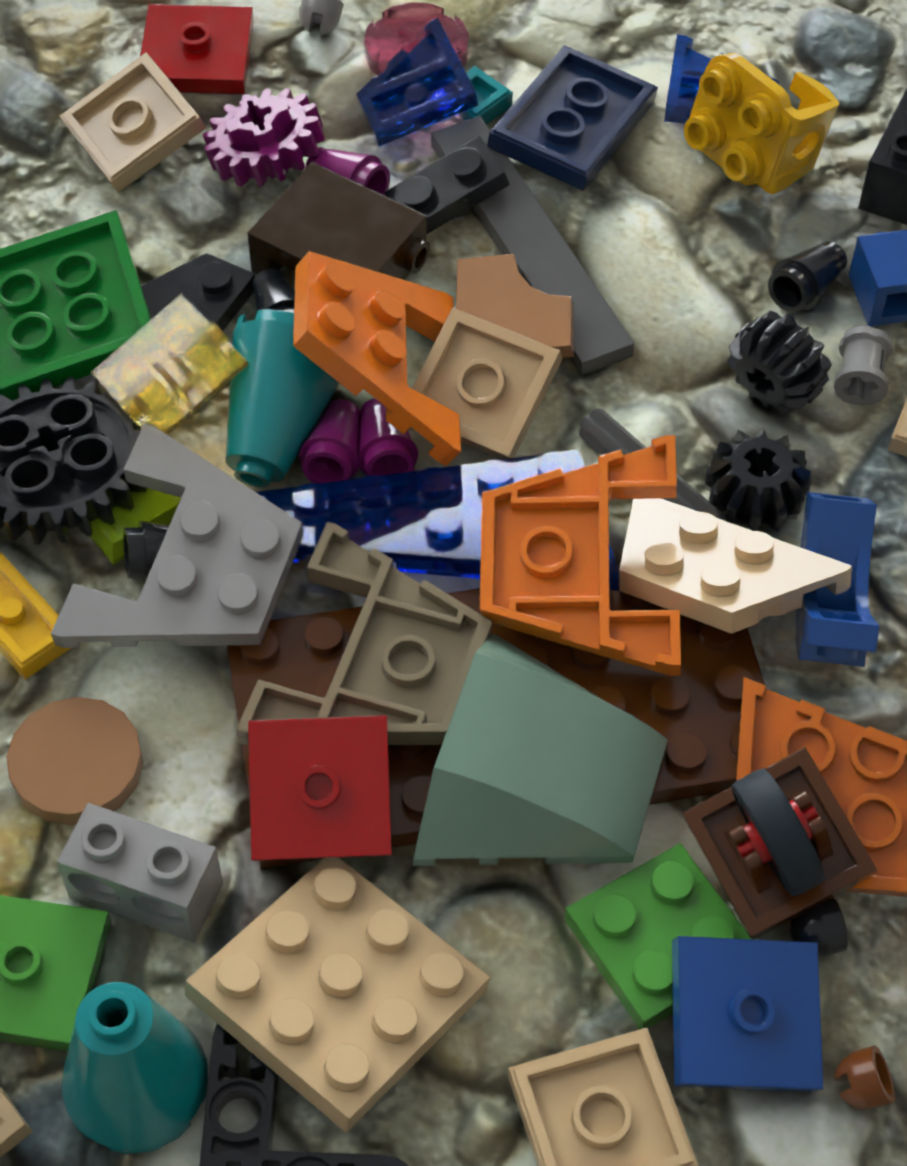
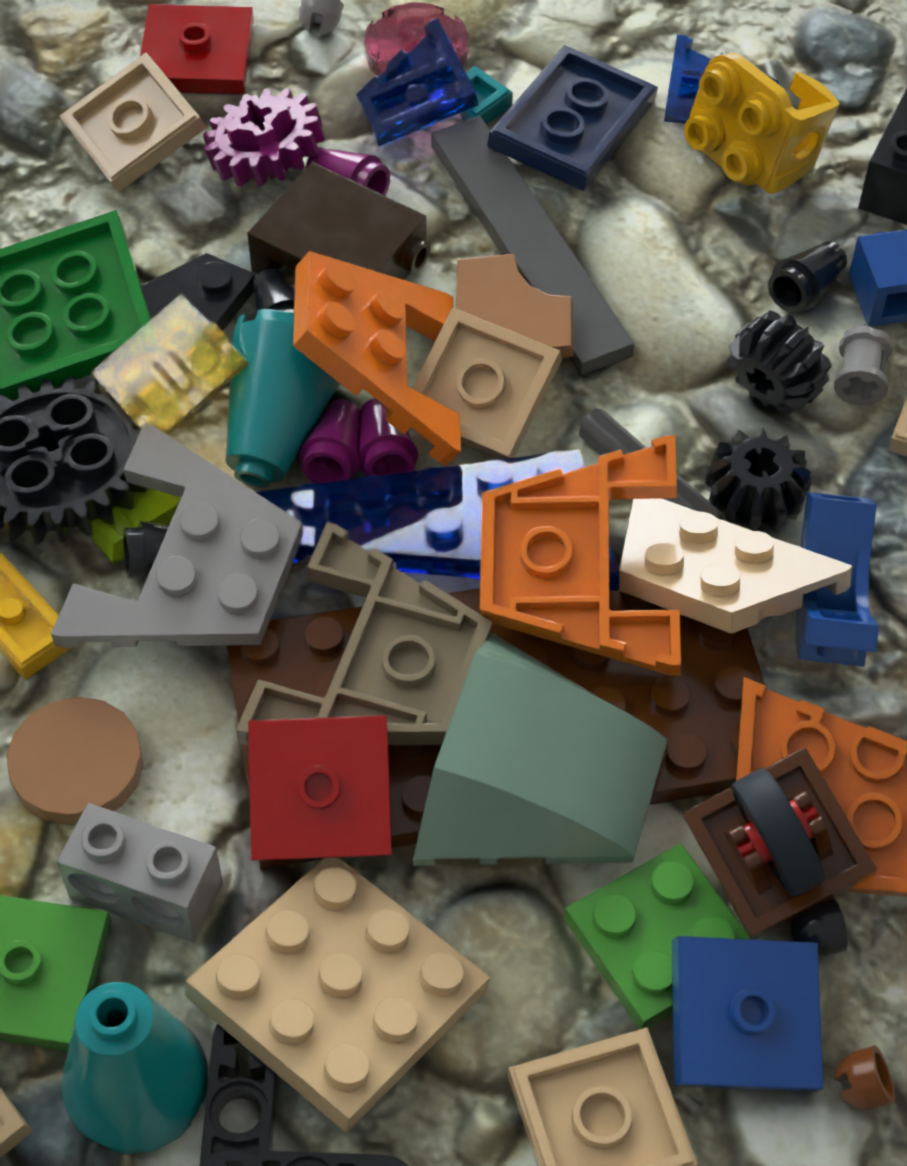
(452, 184): black plate -> none

